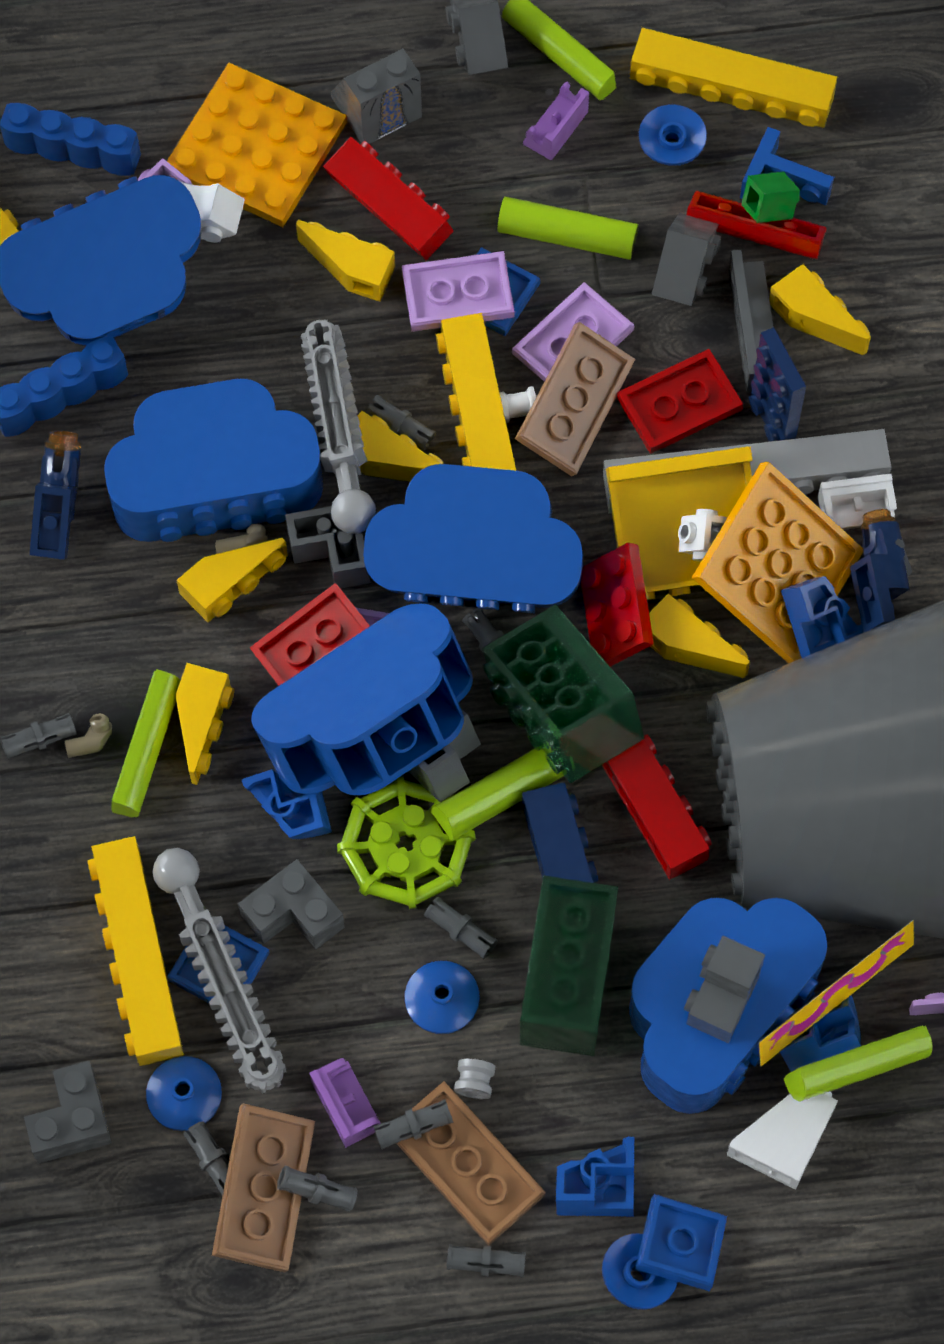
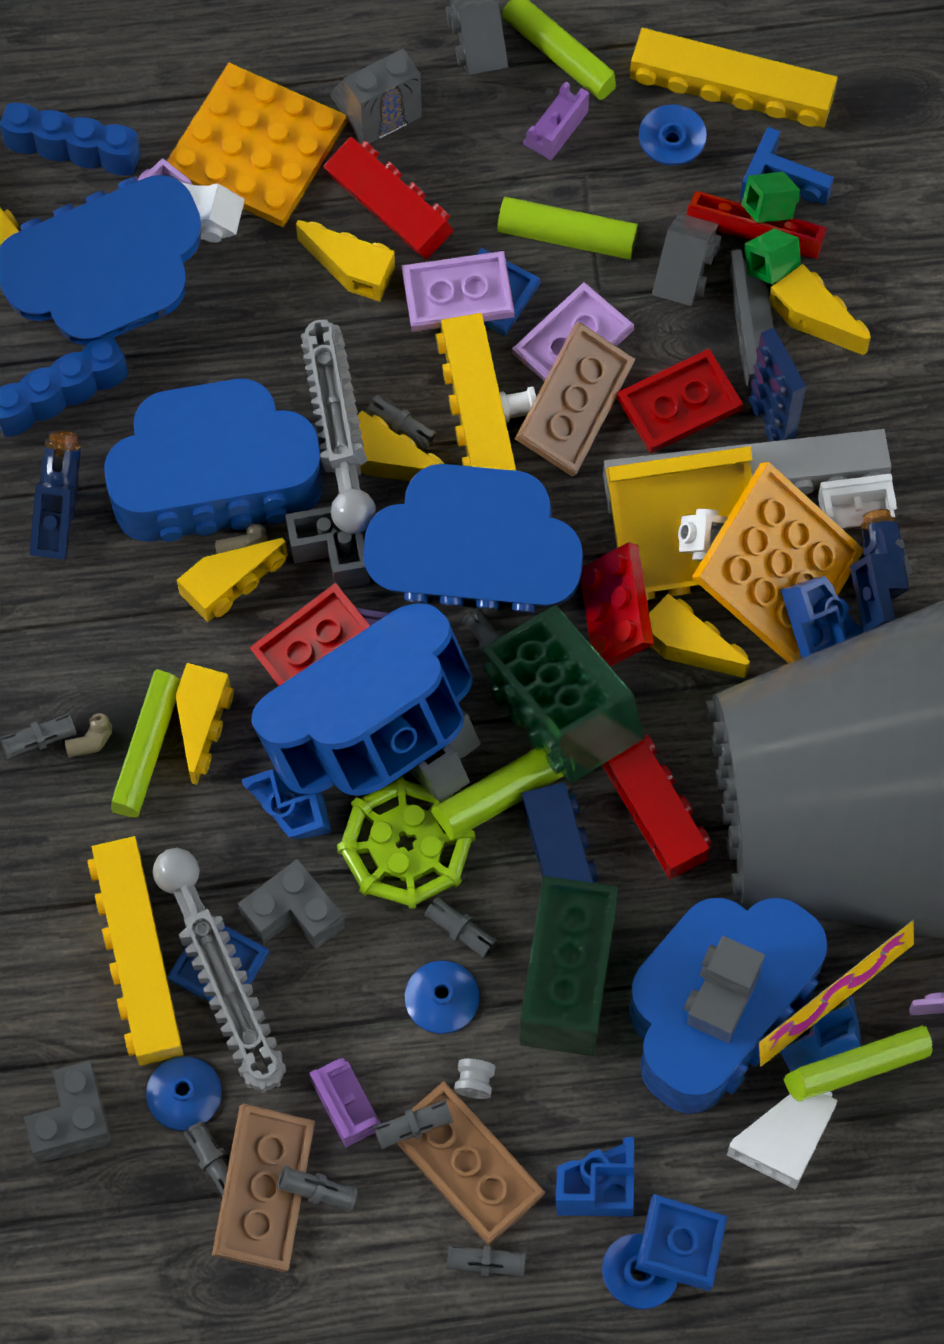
(772, 256): none -> green brick

